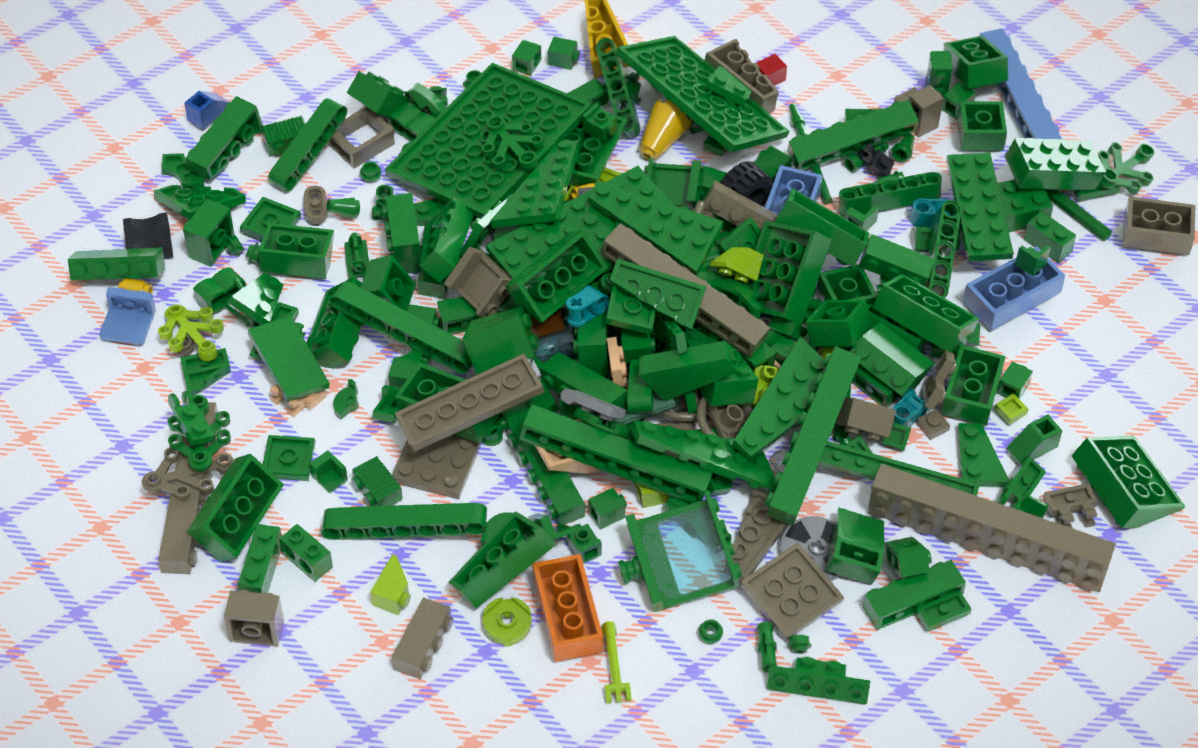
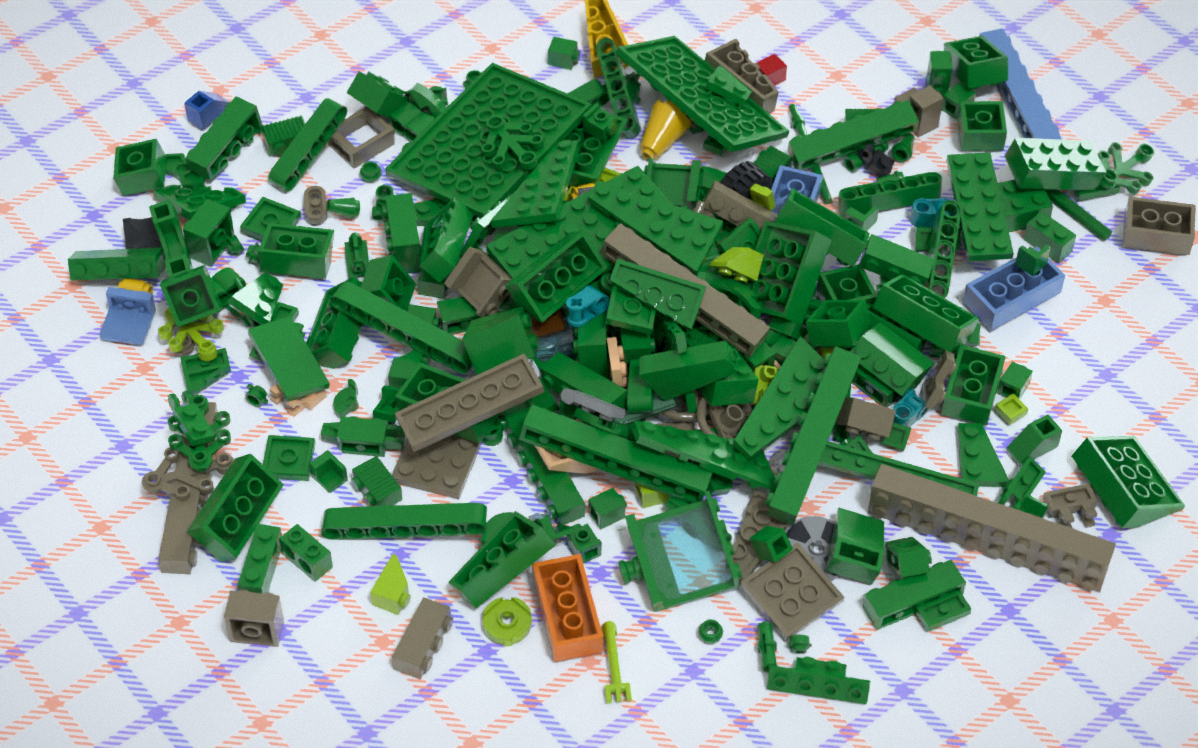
(139, 167): none -> green brick
(171, 238): none -> green arch
(191, 295): none -> green brick
(256, 395): none -> green plate
(363, 435): none -> green hinge
(526, 57): green brick -> none
(763, 196): none -> lime plate
(771, 543): none -> green brick
(933, 424): dark tan plate -> none

